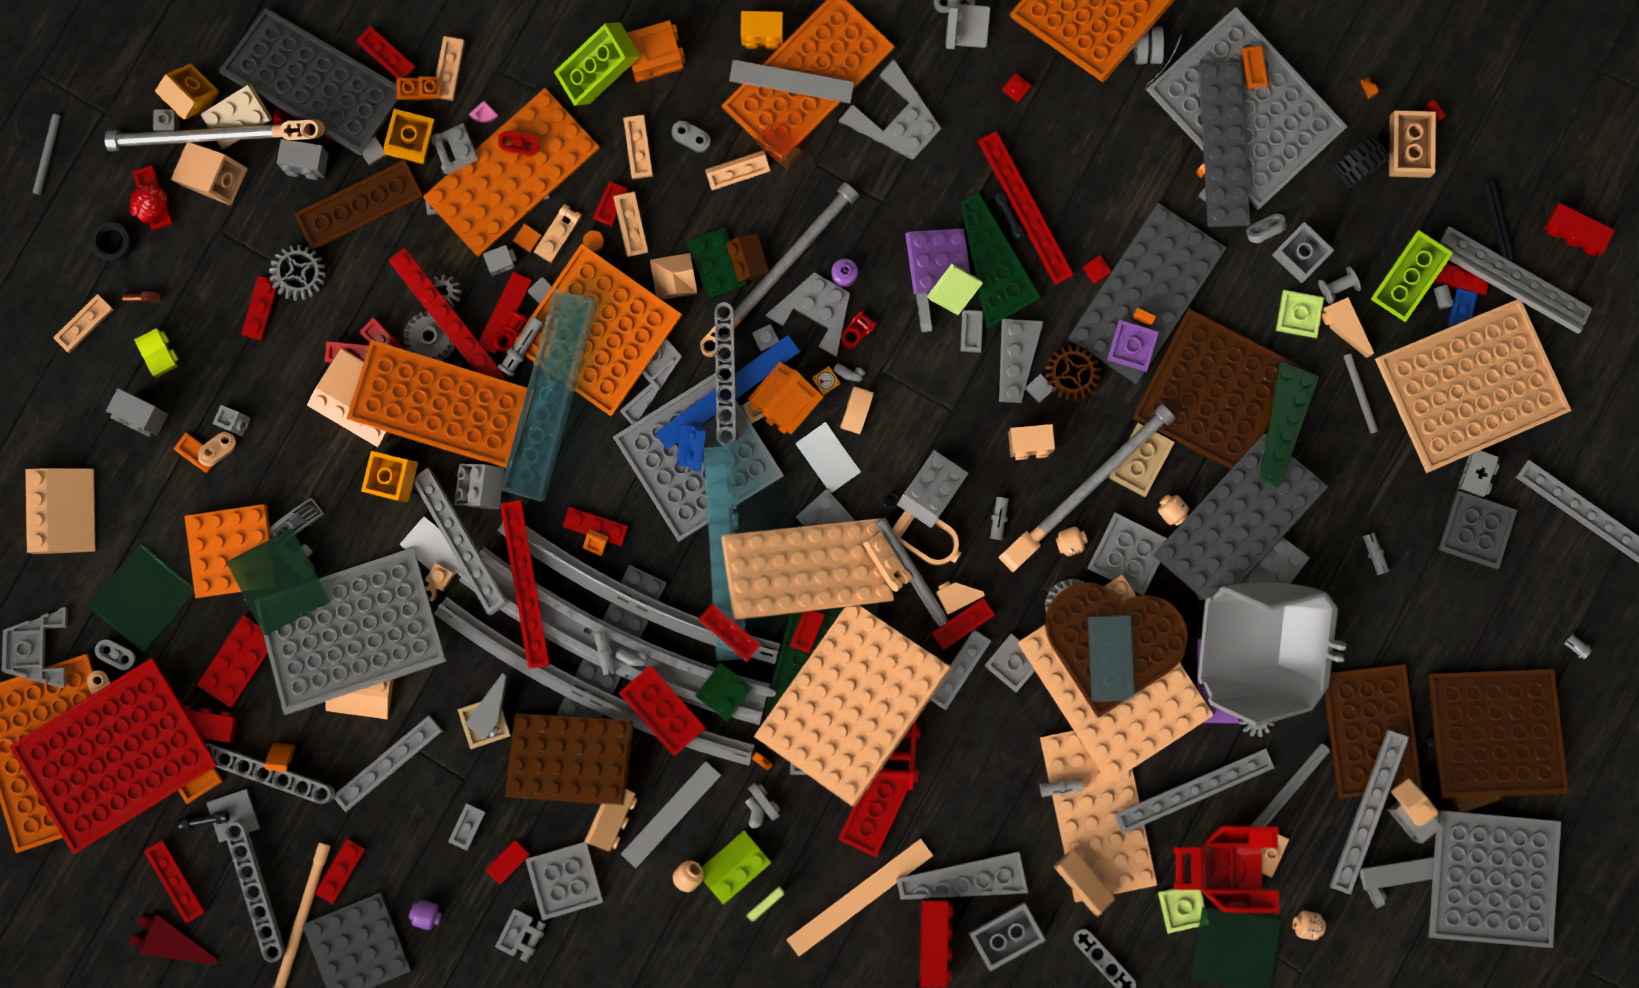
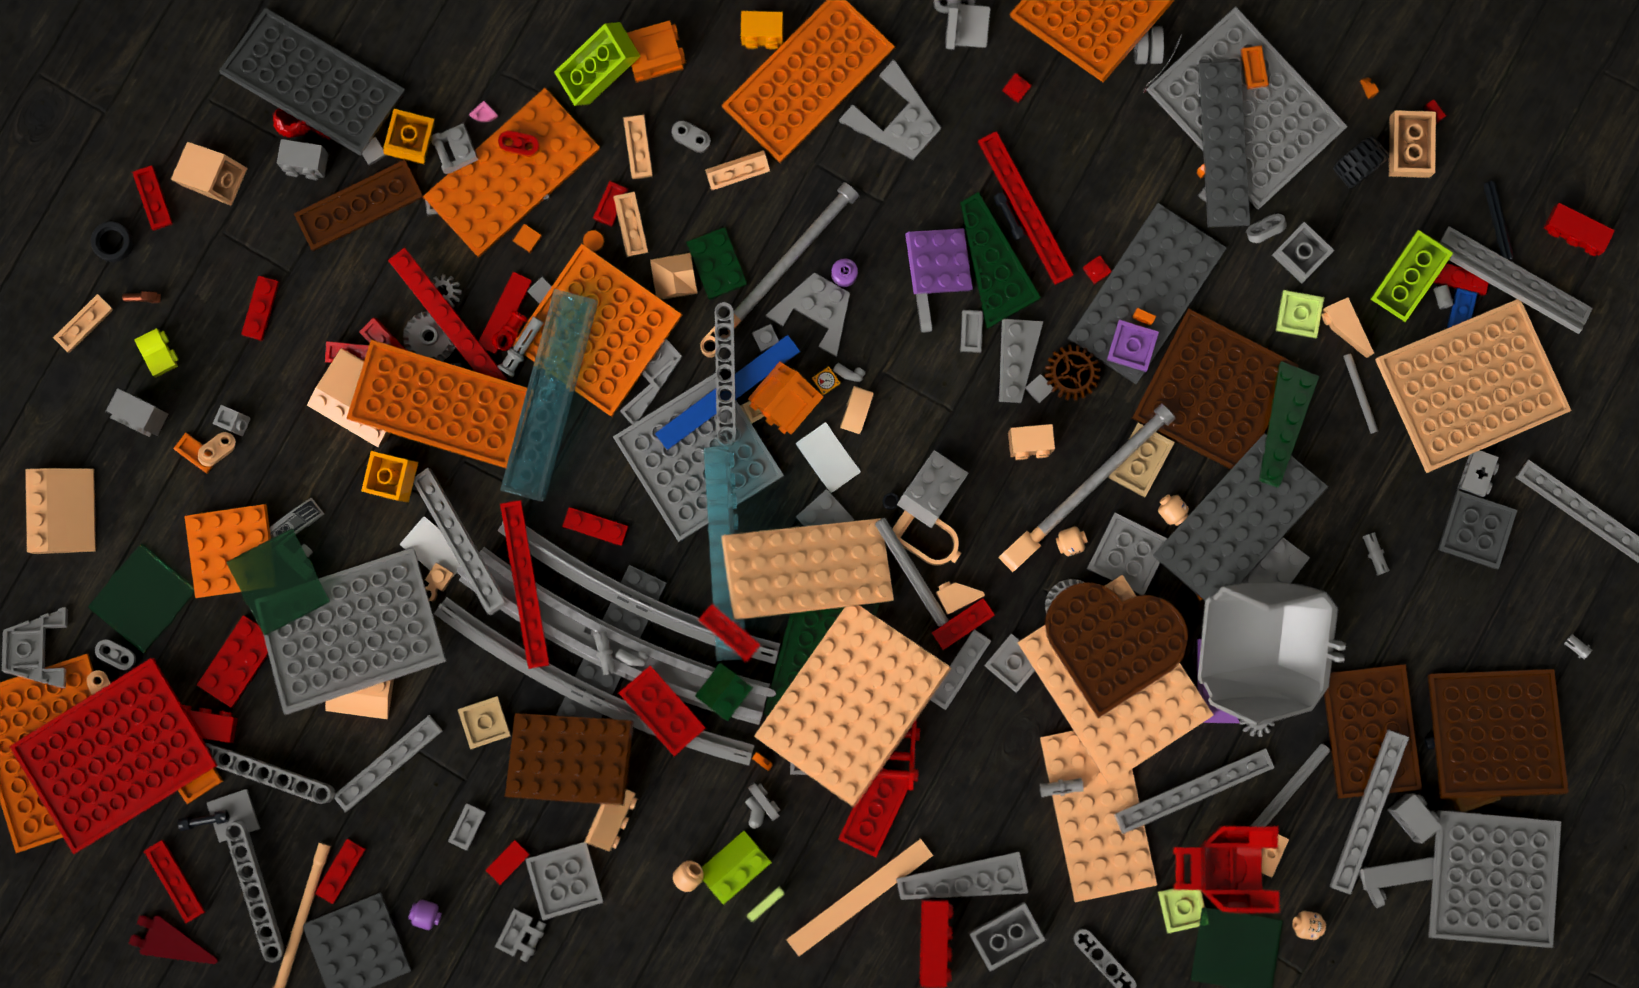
(46, 154): light grey bar -> none
(115, 140): flat silver piece -> none
(148, 202): red hair -> none
(165, 120): light grey brick -> none
(187, 91): light orange brick -> none
(238, 110): tan plate -> none
(279, 757): orange slope -> none
(289, 277): light grey gear -> none
(385, 54): red plate -> none
(418, 88): orange slope -> none
(449, 66): light nougat plate -> none
(479, 486): light grey slope -> none
(488, 713): light grey slope -> none
(499, 260): light grey brick -> none
(557, 234): light nougat plate -> none
(595, 542): orange tile -> none
(670, 814): light grey tile -> none
(691, 447): blue bracket -> none
(747, 257): reddish brown brick -> none
(777, 147): clear orange panel -> none
(791, 81): light grey tile -> none
(807, 630): red tile -> none
(860, 327): red piece -> none
(887, 561): light nougat plate -> none
(954, 289): yellowish green tile -> none
(997, 533): light grey pin -> none
(1085, 881): light nougat slope -> none
(1110, 658): clear light blue tile -> none
(1339, 285): light grey piece -> none
(1414, 803): light nougat slope -> none

